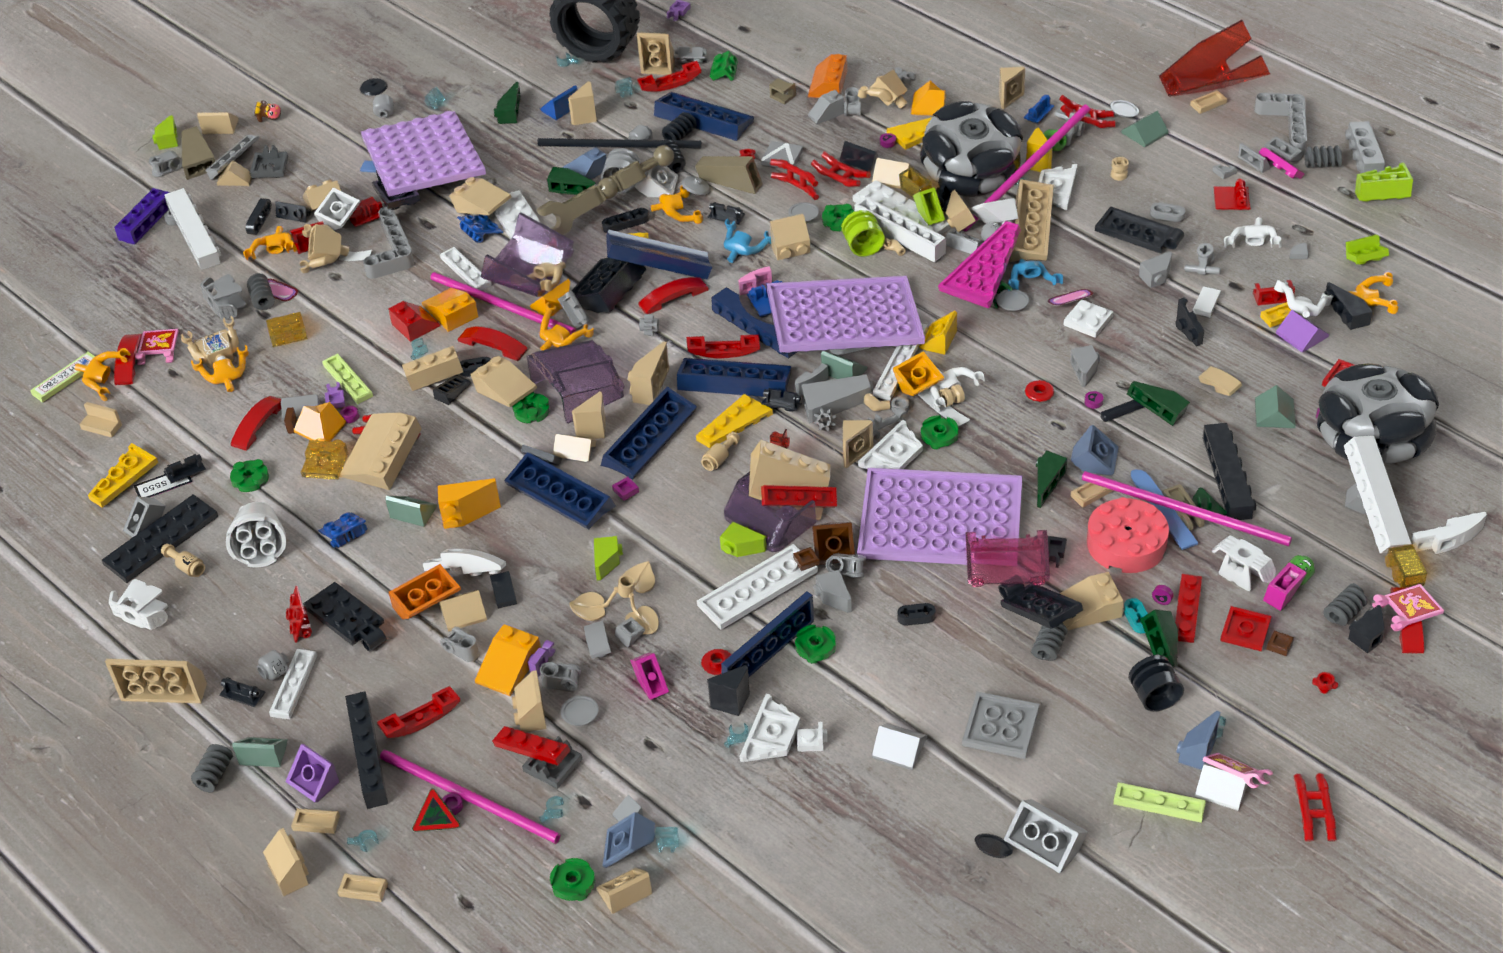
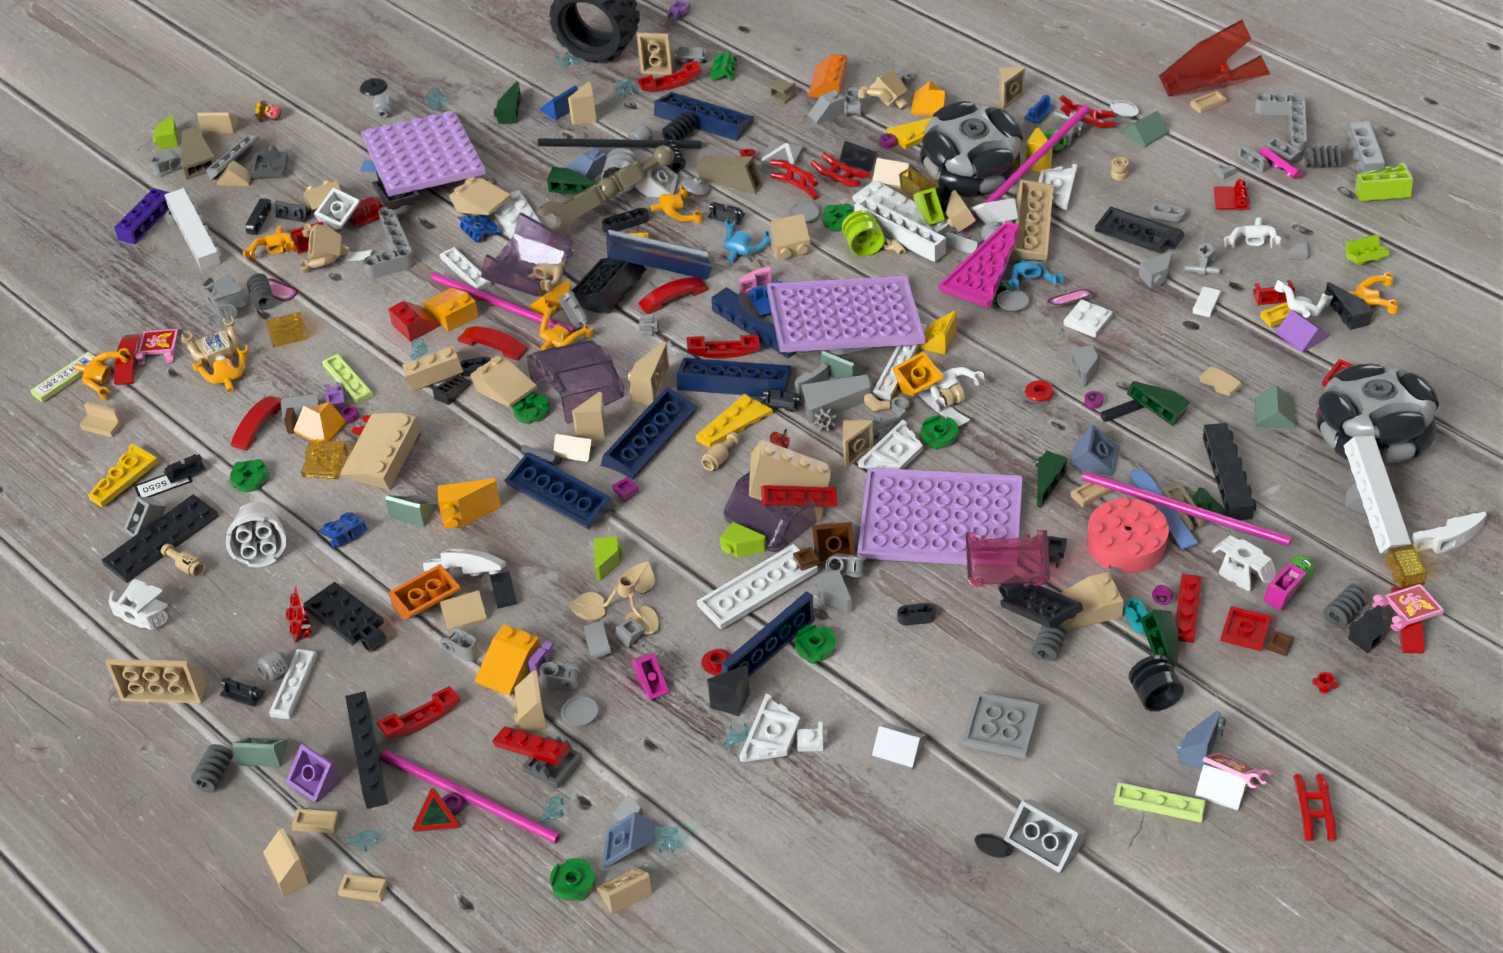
(1188, 323): black wing -> none

